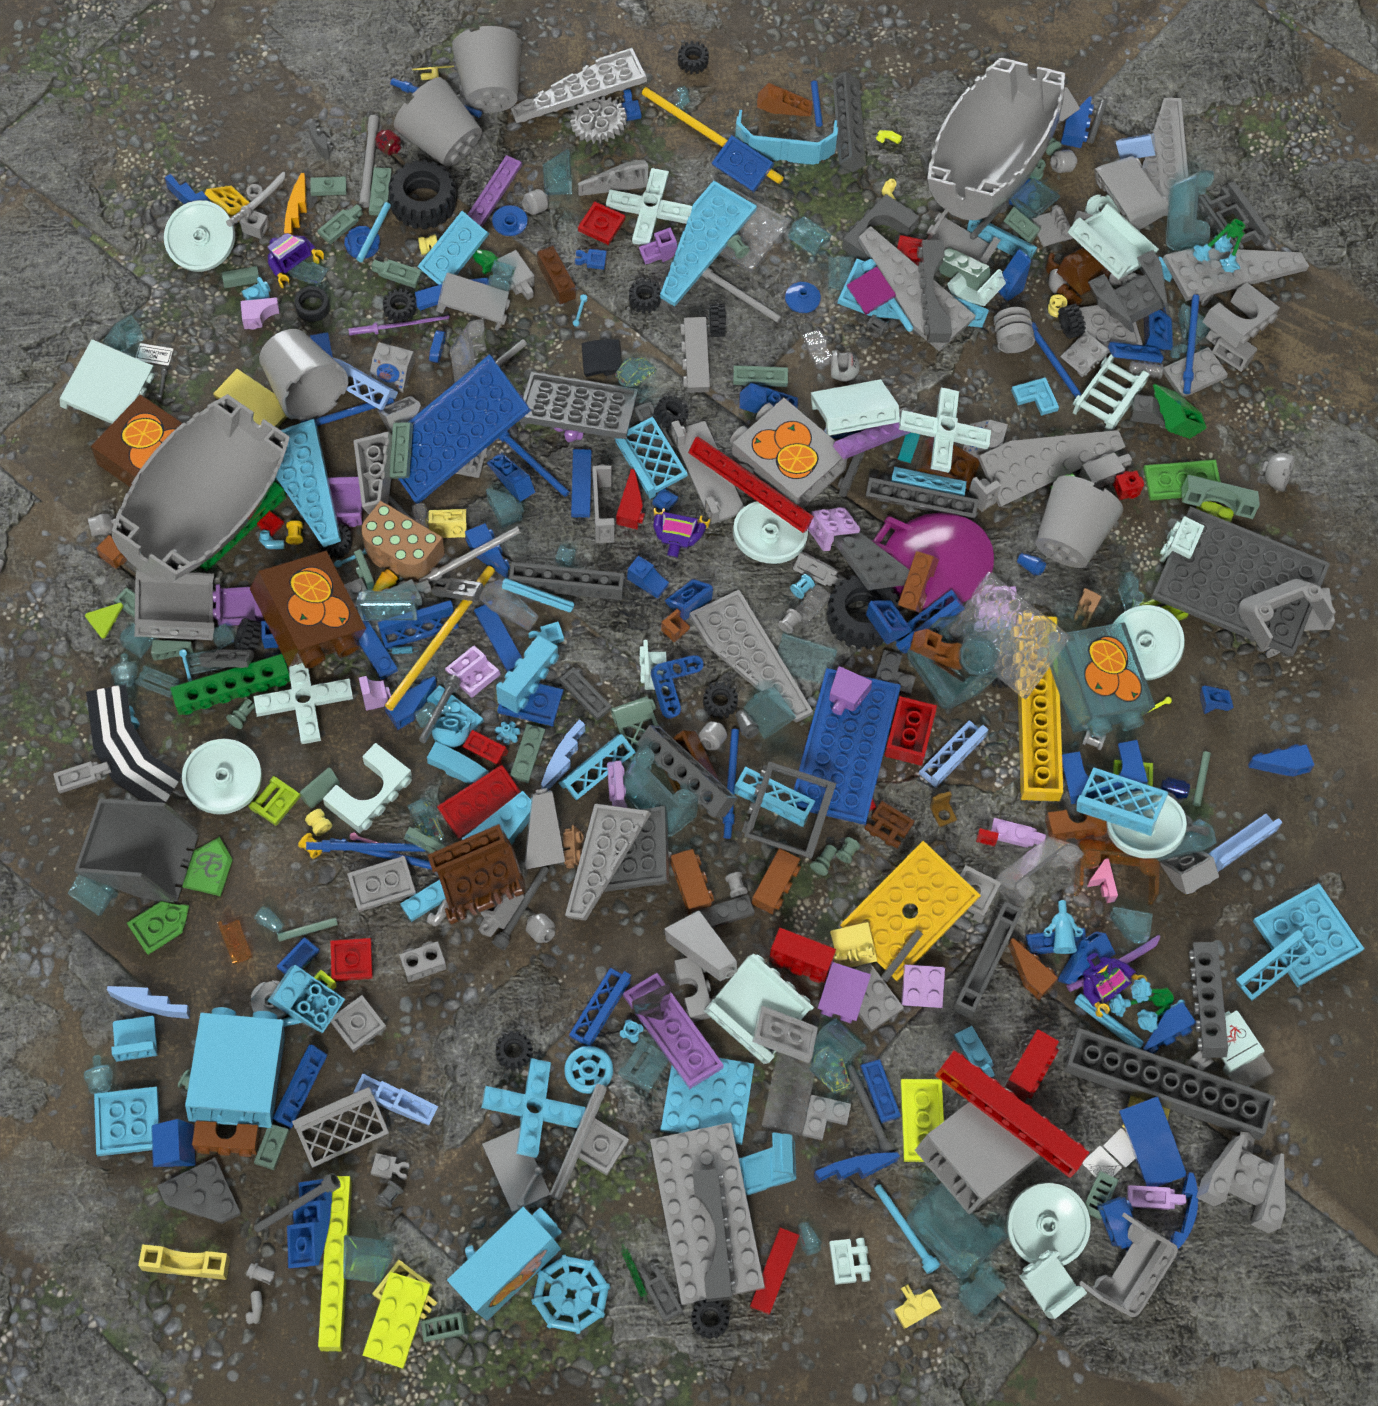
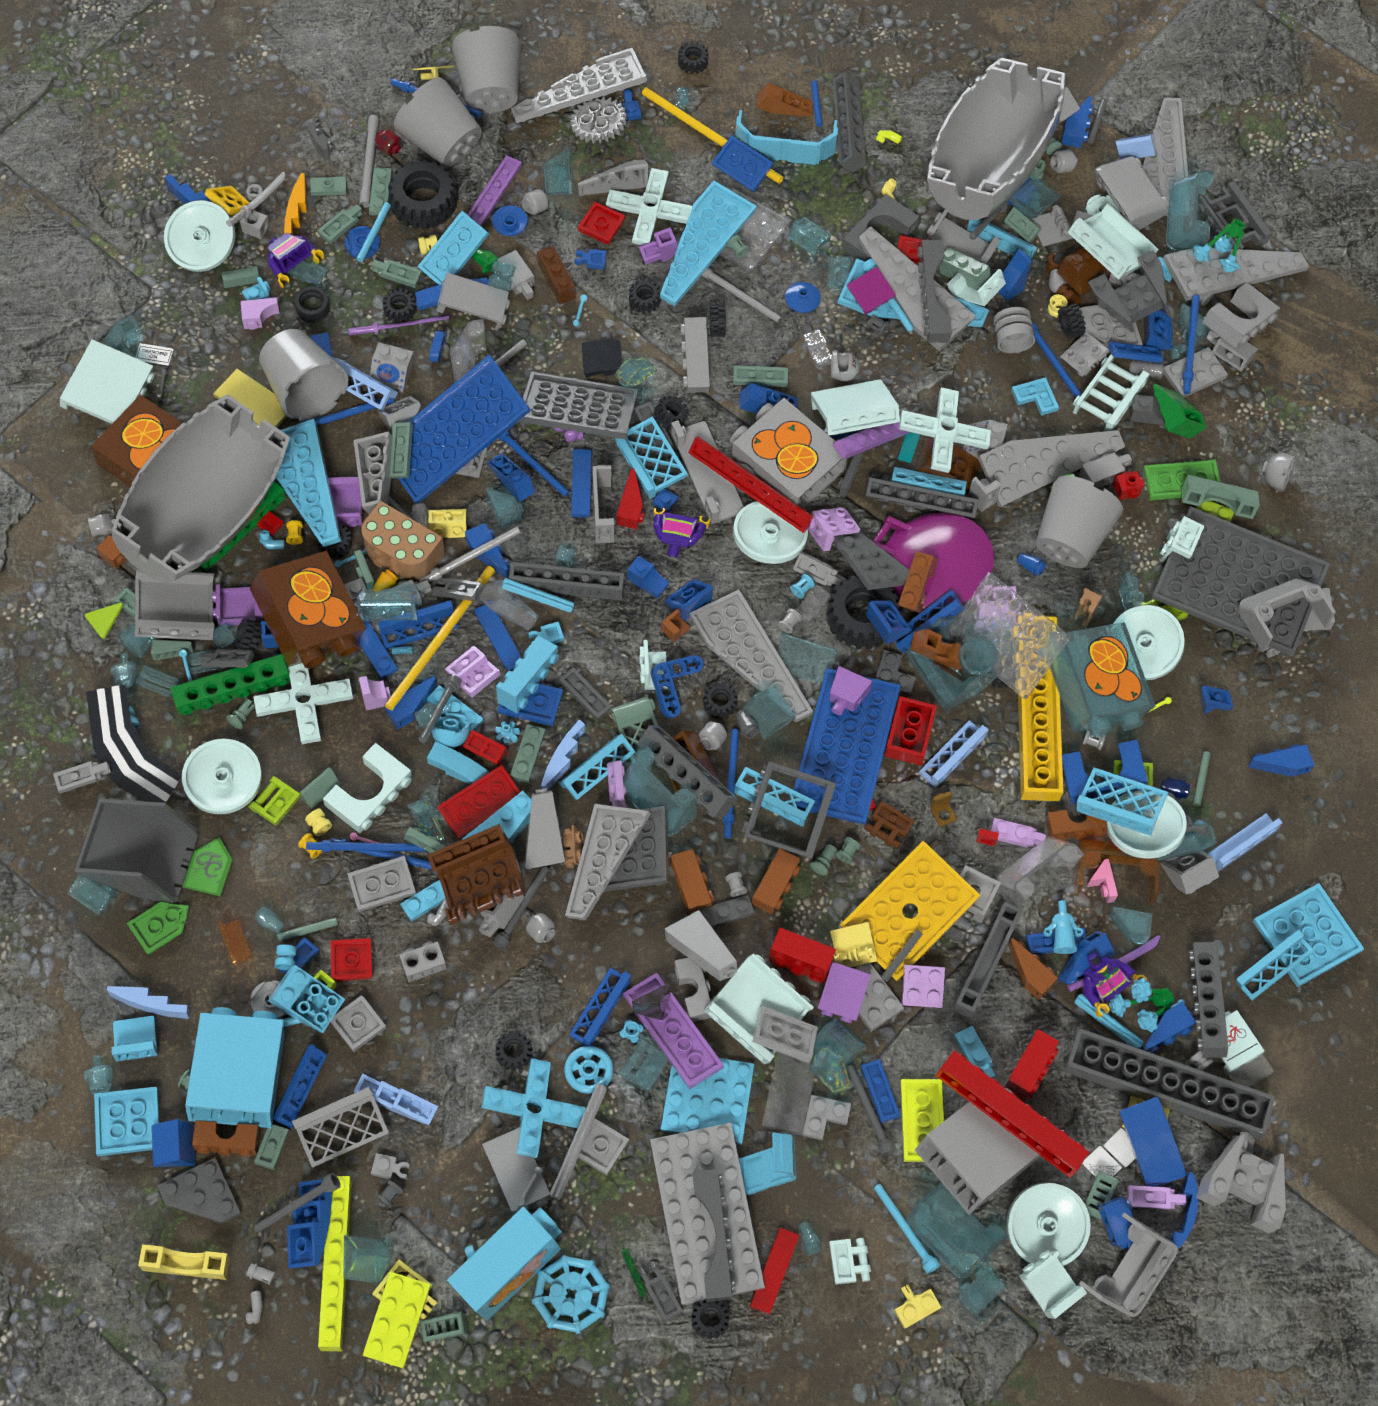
(285, 957): none -> medium azure wheel
(864, 1165): blue slope -> none

